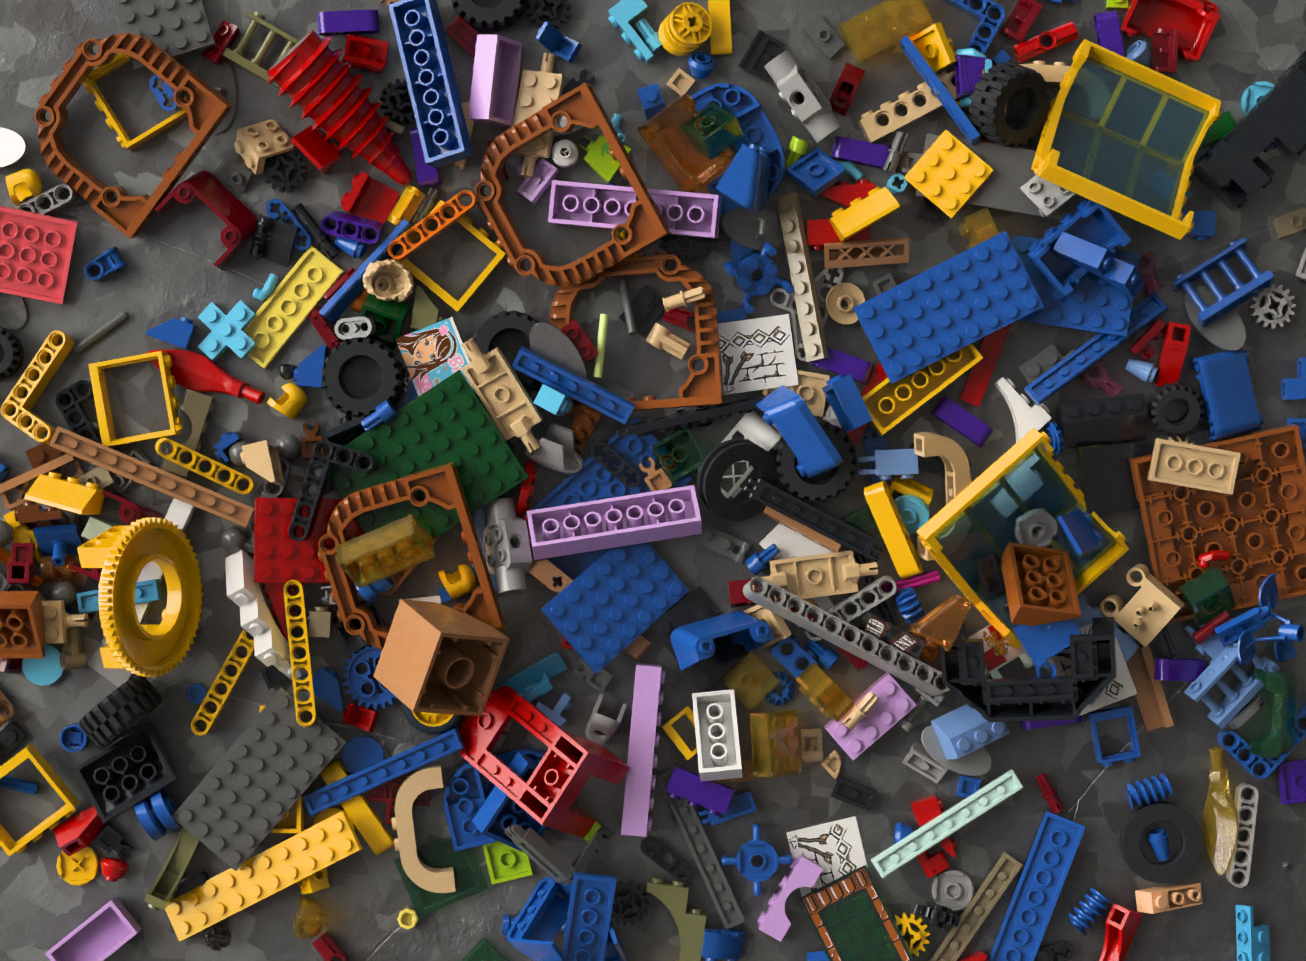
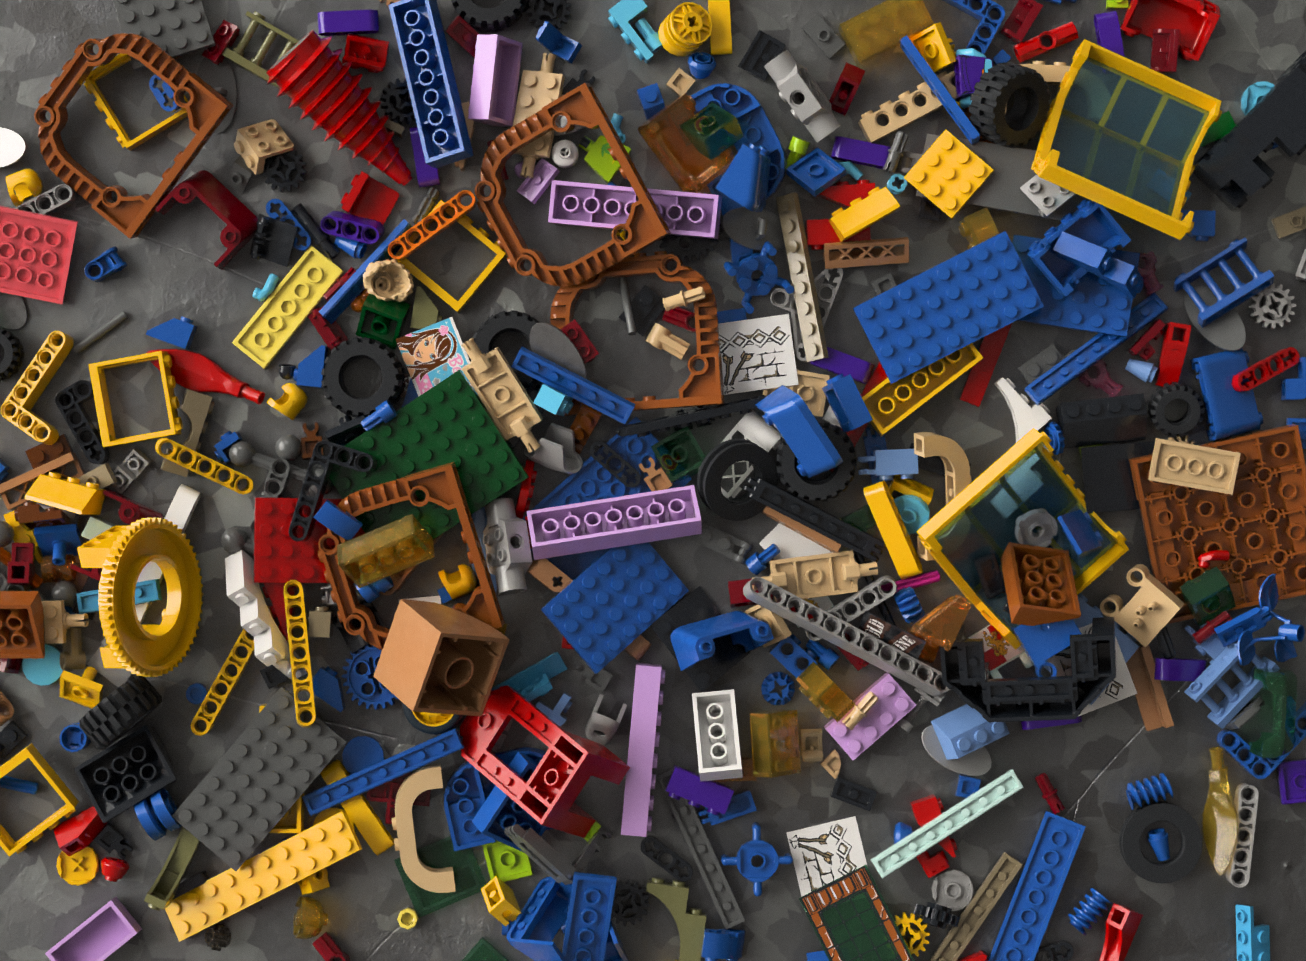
(81, 689): none -> yellow tile
(151, 477): medium nougat plate -> none
(227, 330): medium azure plate -> none
(264, 460): tan slope -> none
(317, 150): red slope -> none
(338, 521): none -> blue slope
(356, 327): plate -> none
(360, 717): red bracket -> none
(406, 205): yellow hinge -> none
(501, 903): none -> yellow brick
(601, 345): yellowish green bar -> none
(674, 735): yellow tile -> none
(751, 680): clear yellow tile -> none
(802, 874): lavender arch -> none
(851, 296): tan dish -> none
(923, 763): light grey slope -> none
(962, 421): dark purple beam -> none
(1111, 713): blue window -> none
(1138, 52): medium blue cone -> none
(1168, 898): light nougat slope -> none
(1266, 371): none -> red beam

